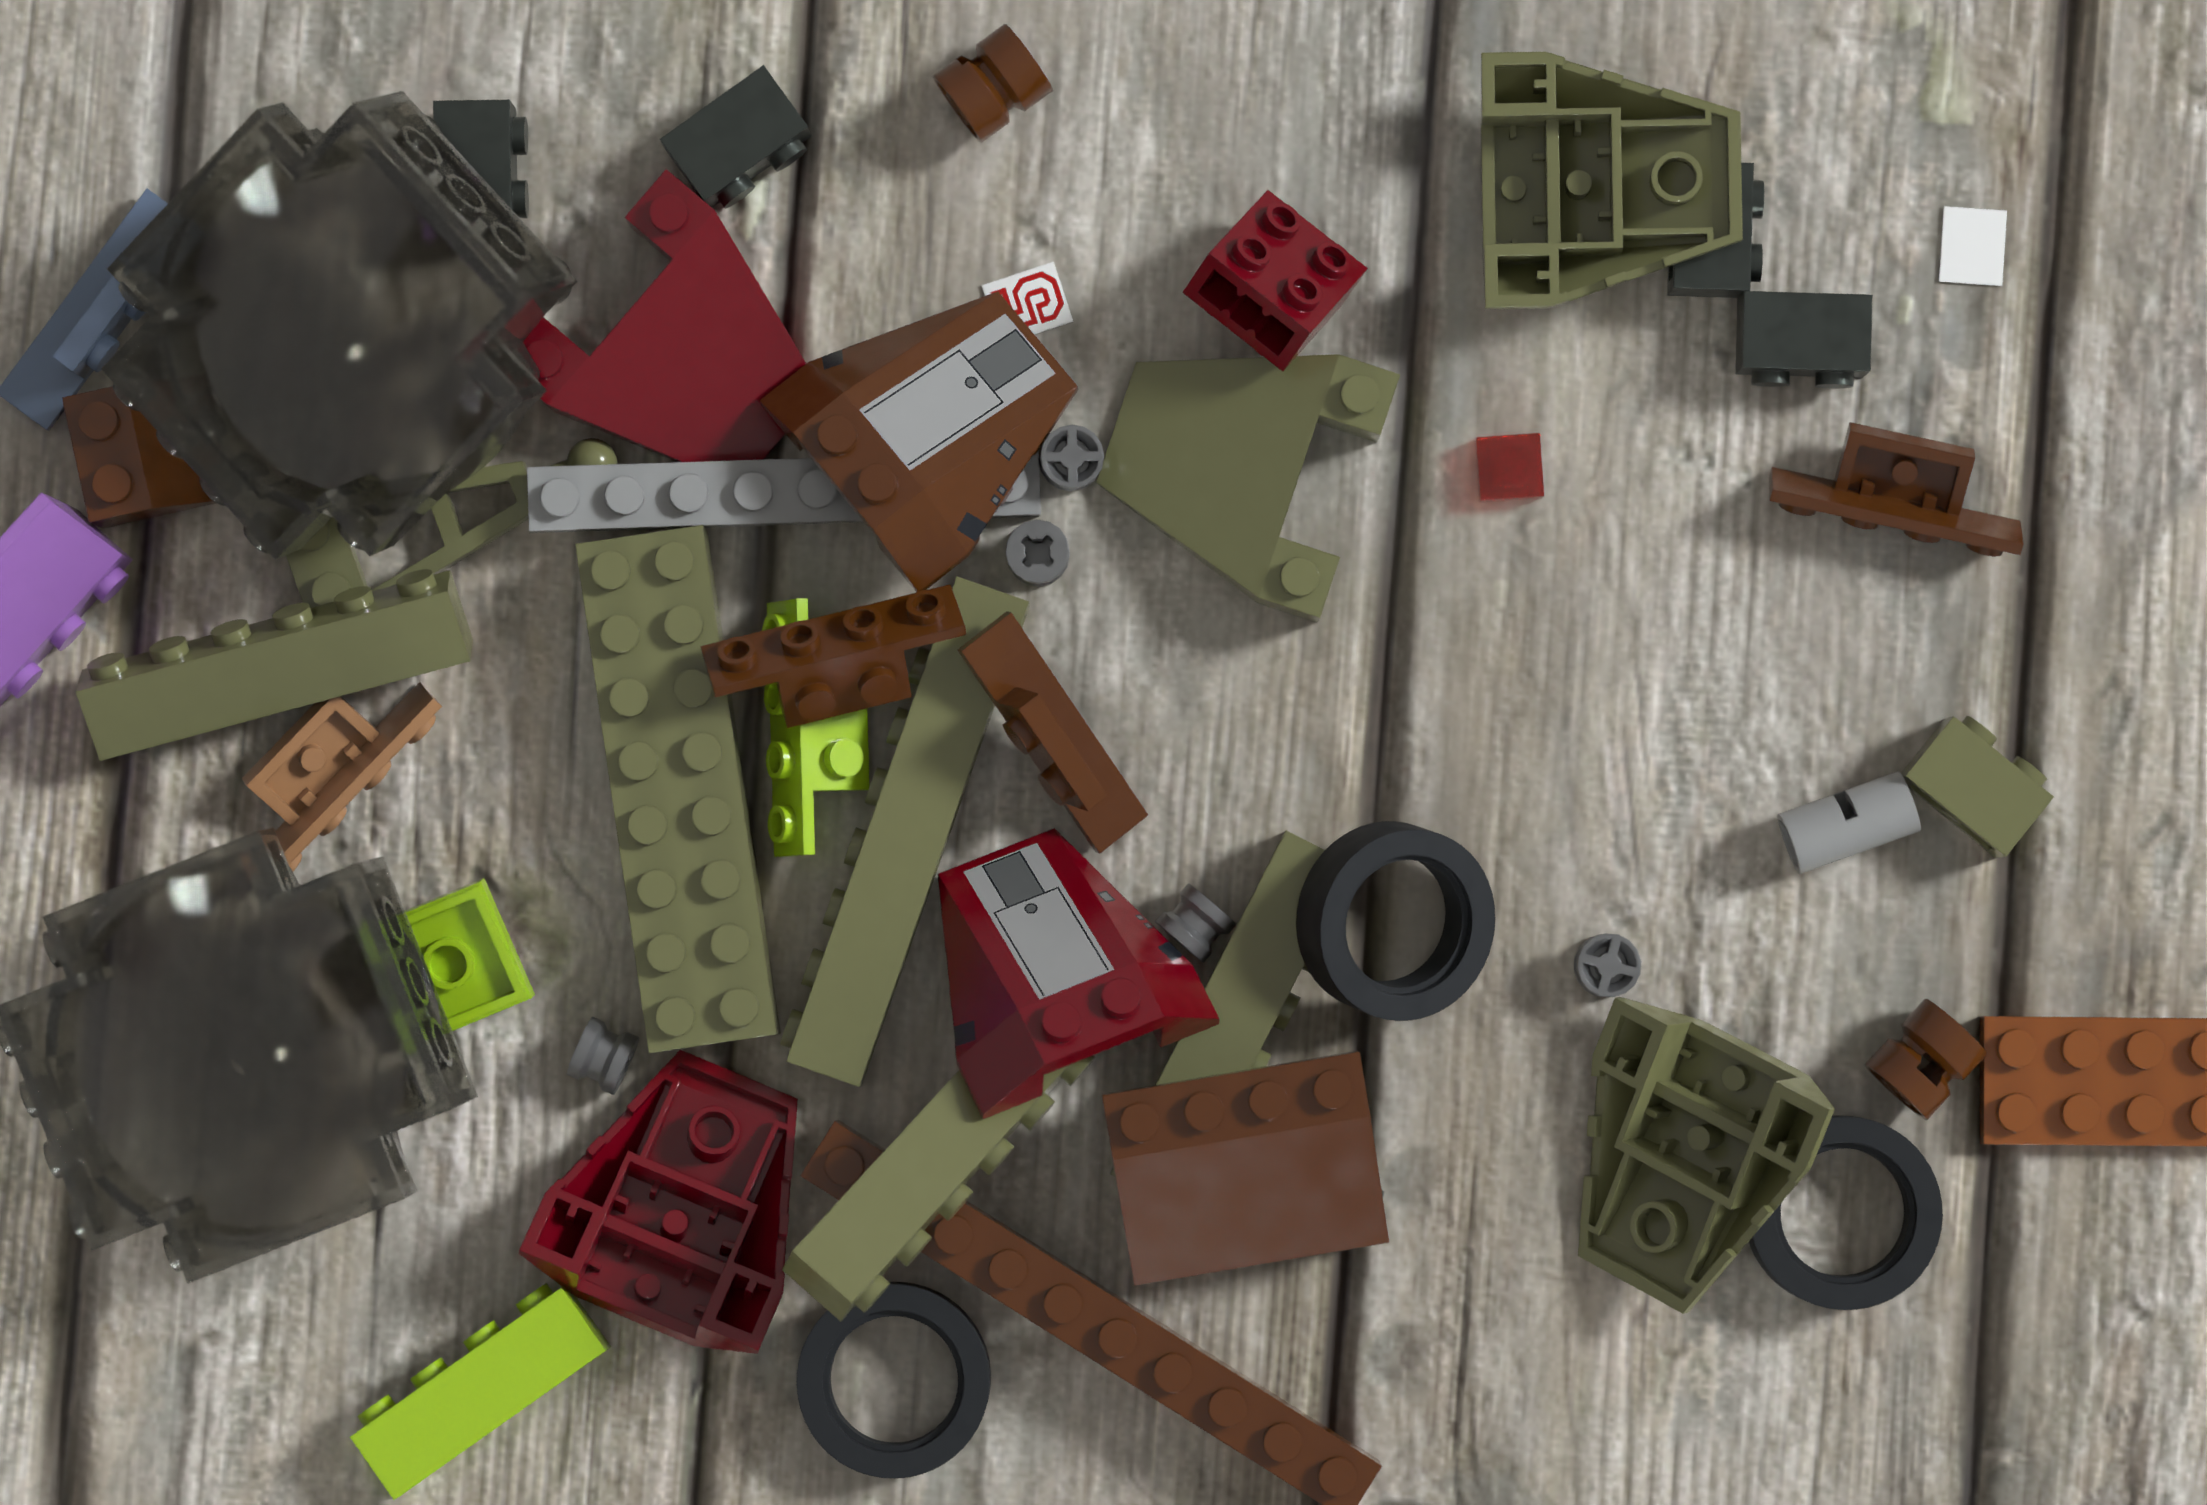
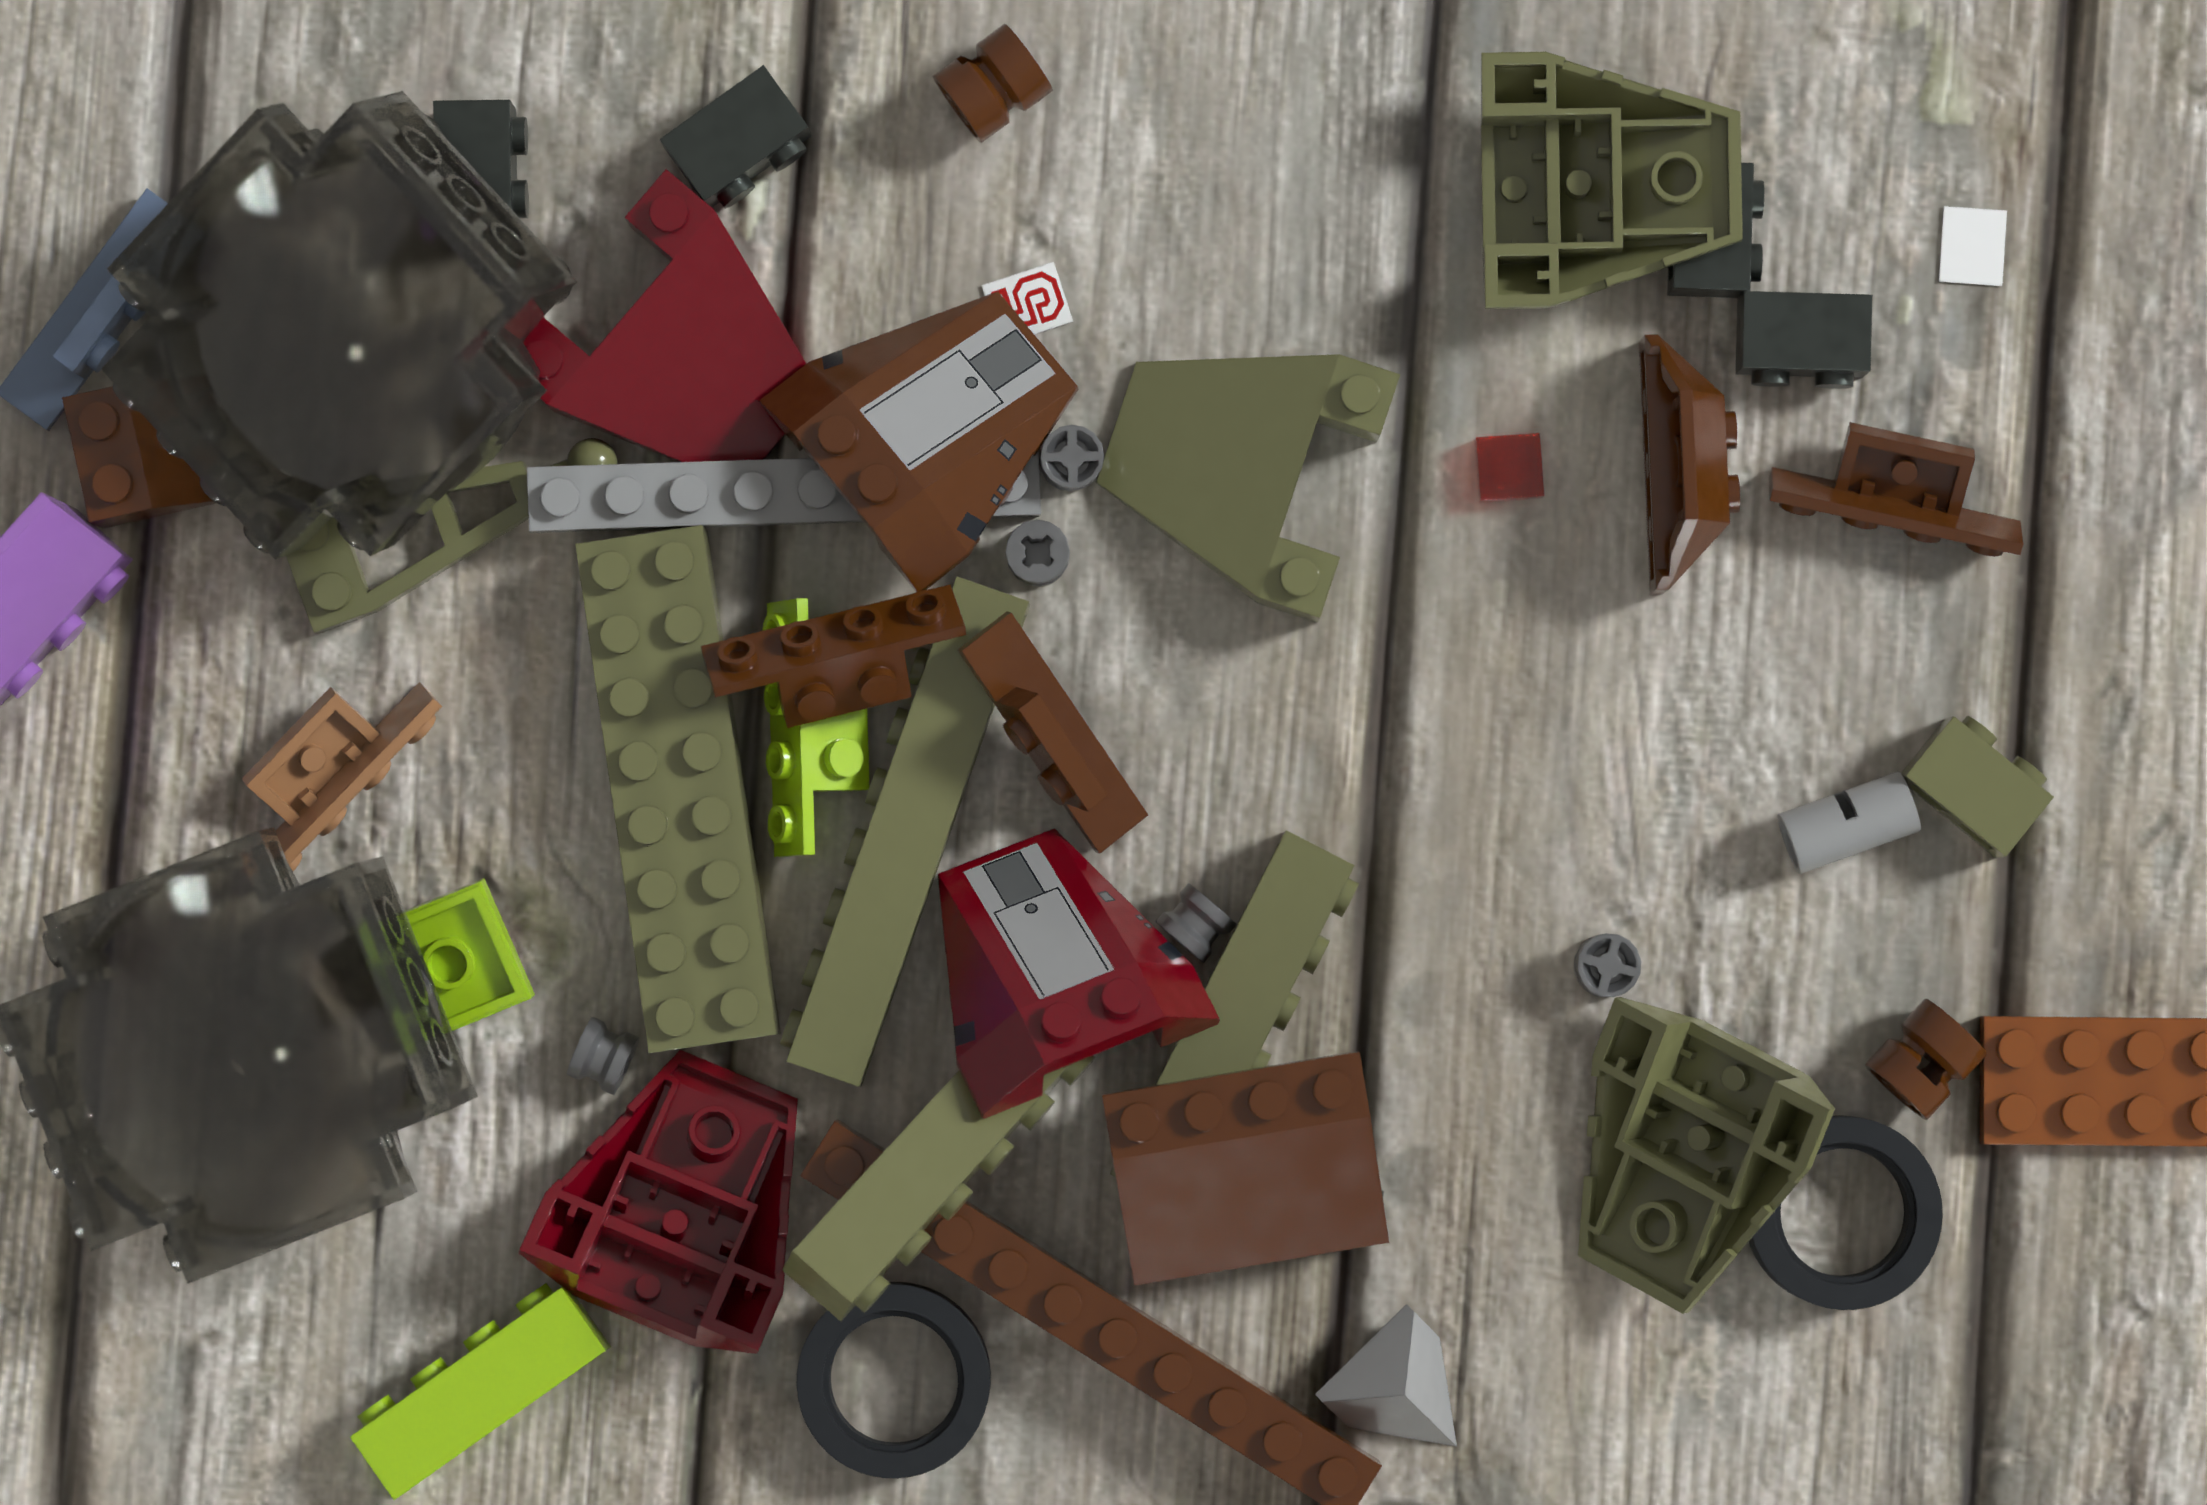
(274, 663): olive brick -> none
(1274, 280): dark red brick -> none
(1395, 1384): none -> light grey slope
(1465, 934): black tyre -> none
(1683, 461): none -> reddish brown wedge

